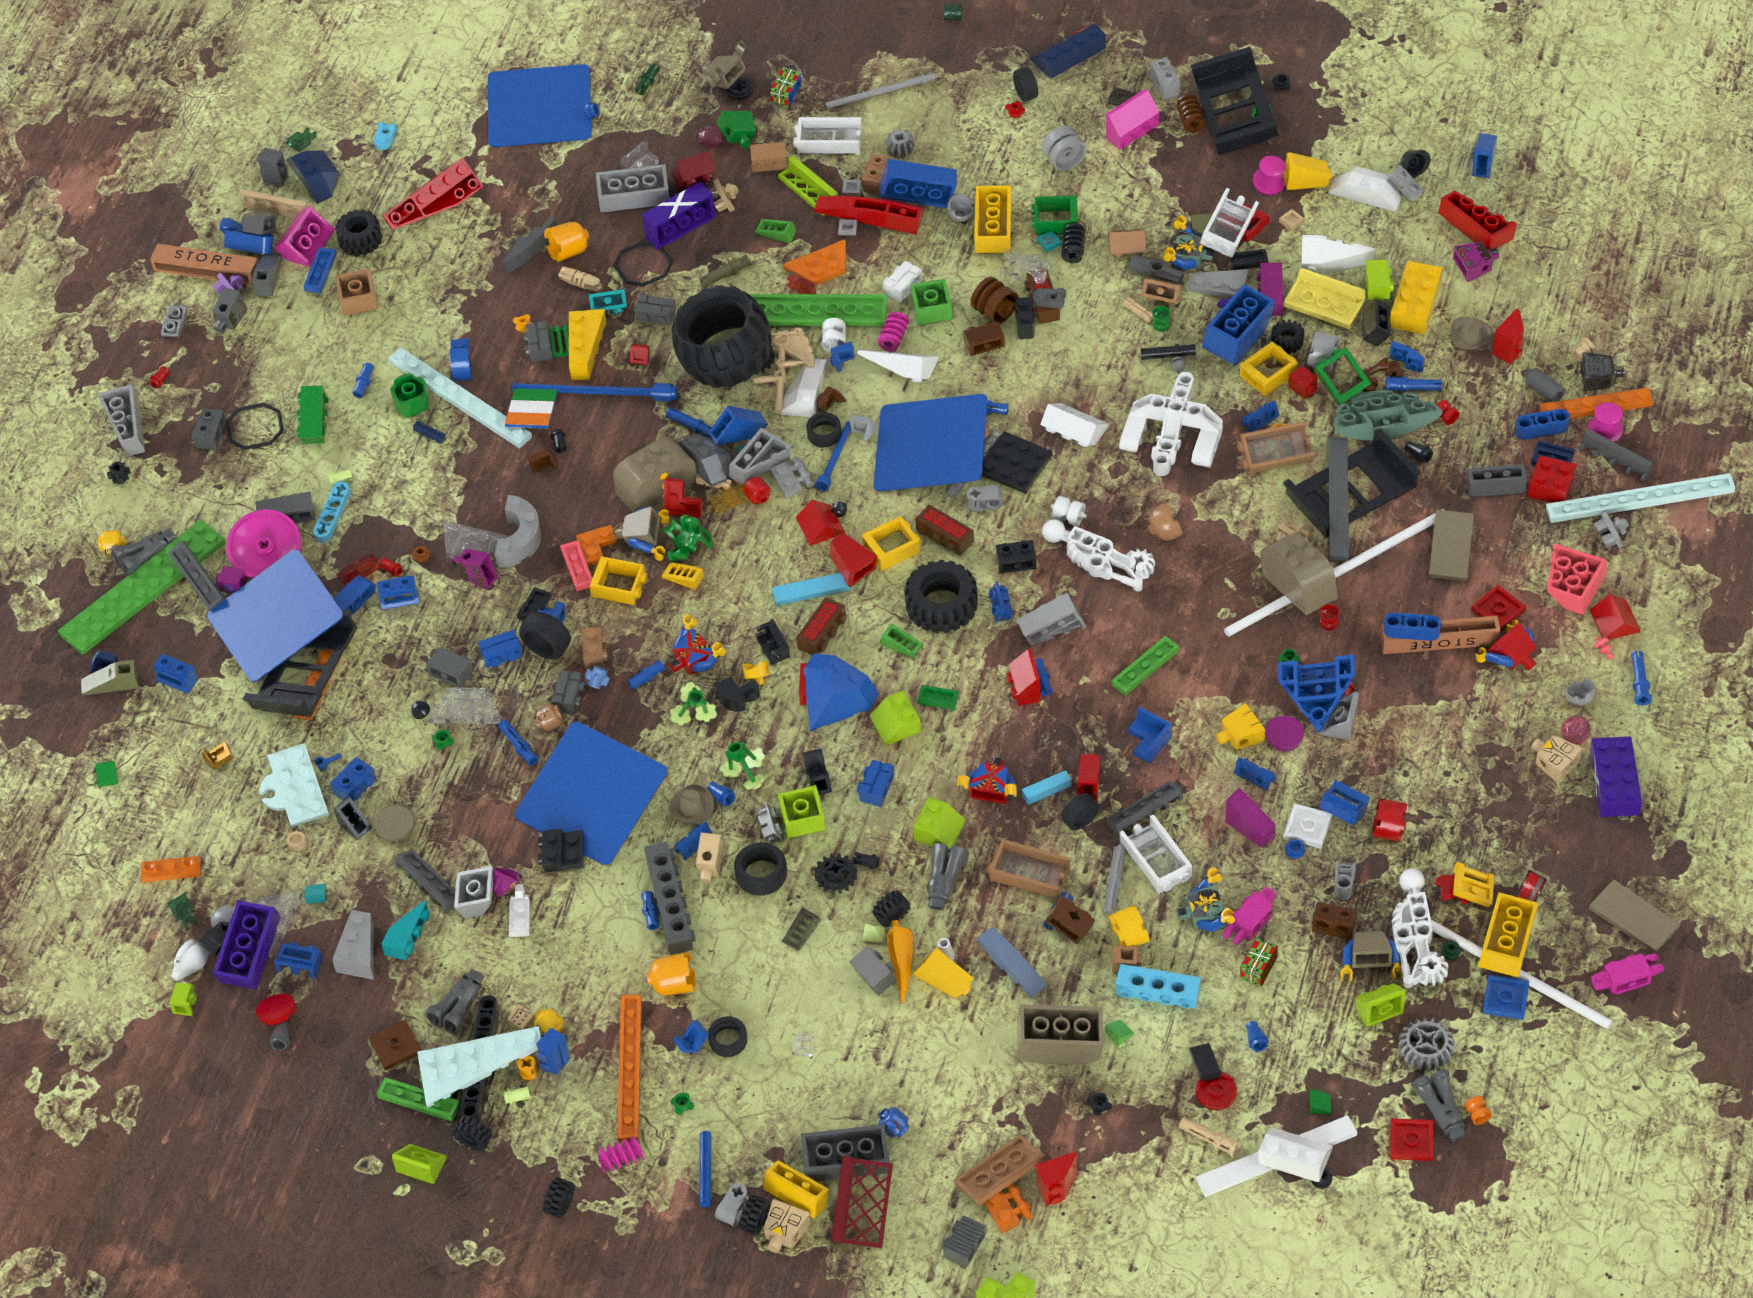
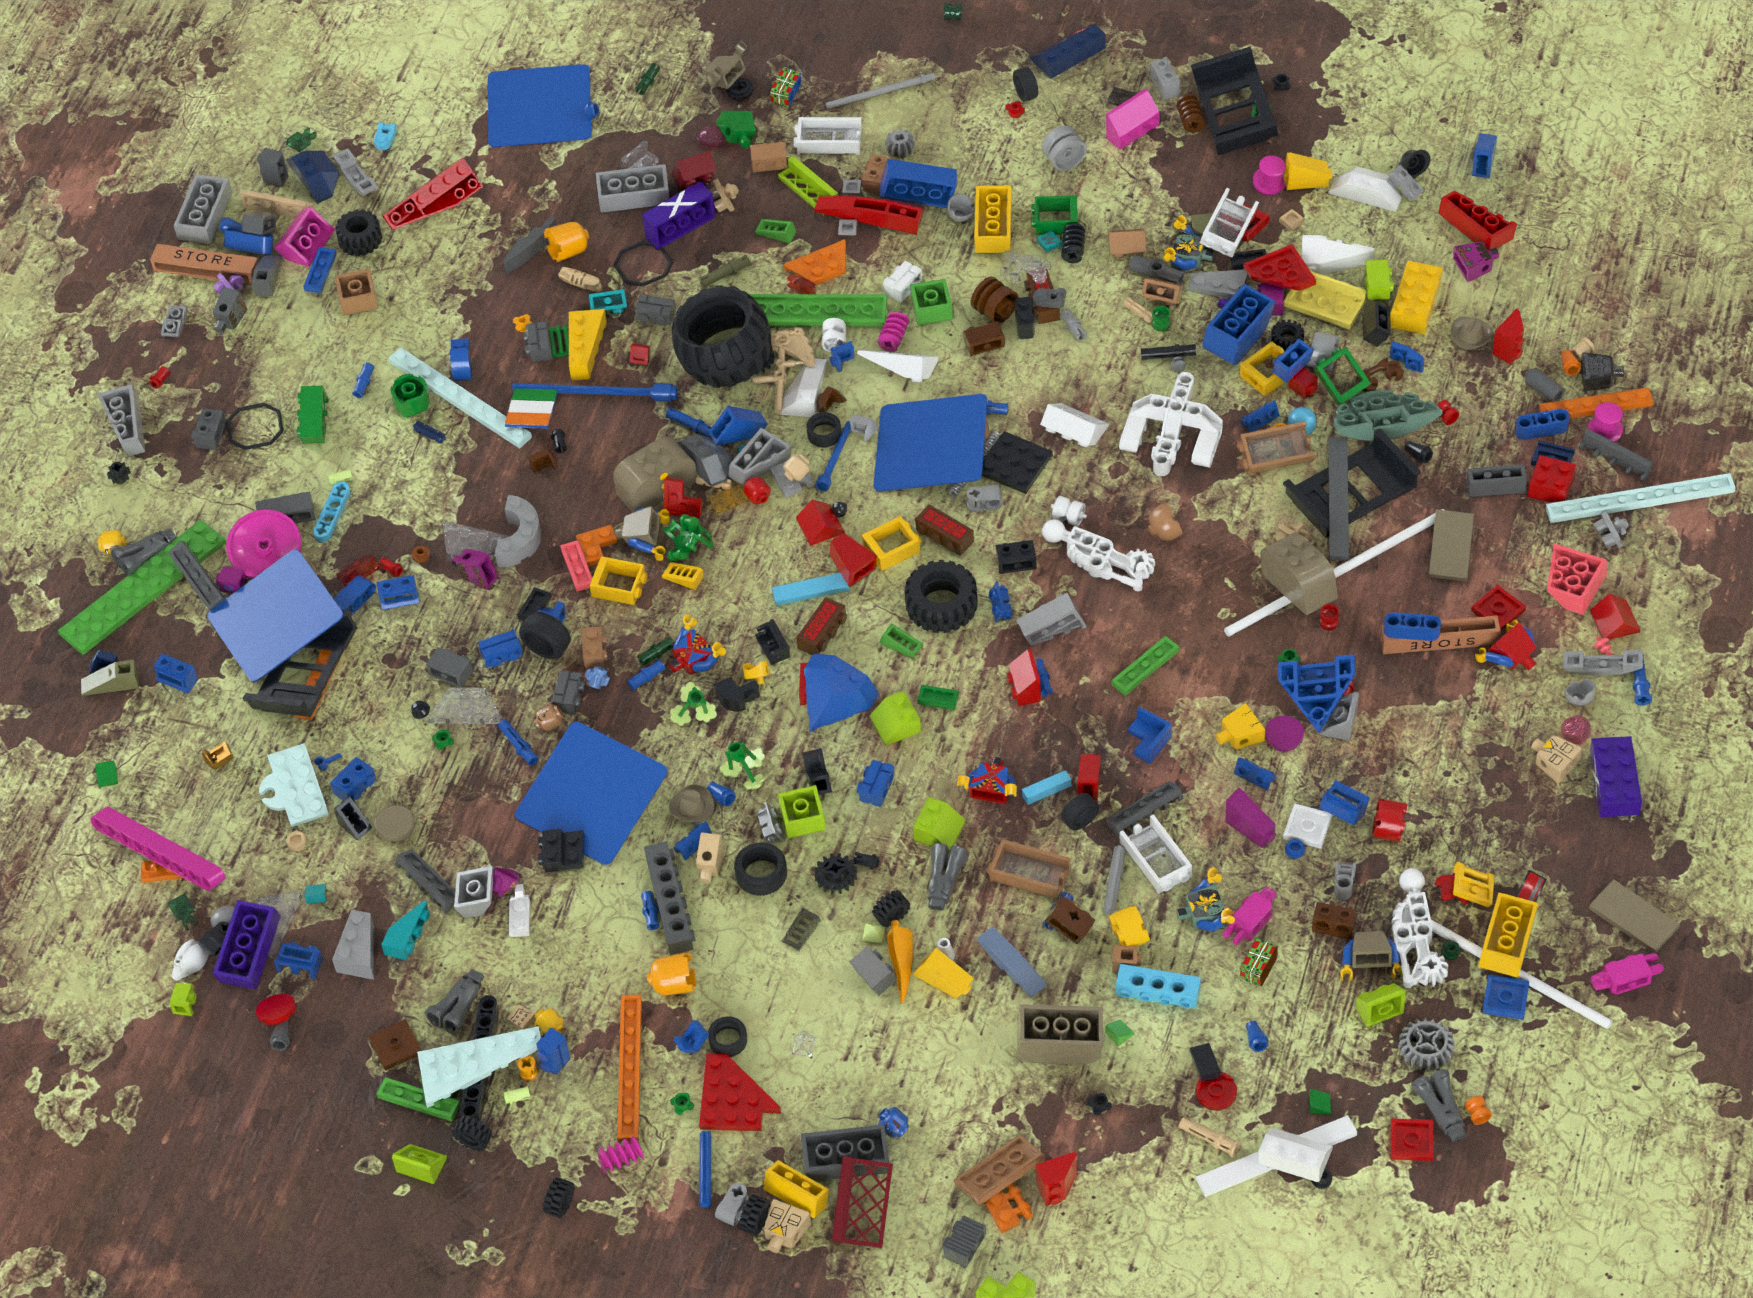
(158, 848): none -> dark pink beam
(203, 209): none -> light grey brick
(353, 173): none -> light grey slope
(655, 651): none -> dark green pin
(732, 1097): none -> red wing
(796, 467): none -> tan head
(1073, 324): none -> light grey pin
(1281, 269): none -> red plate
(1292, 360): none -> blue brick
(1303, 414): none -> medium azure hair
(1403, 384): blue pin -> none
(1570, 364): none -> orange cone
(1604, 664): none -> light grey slope

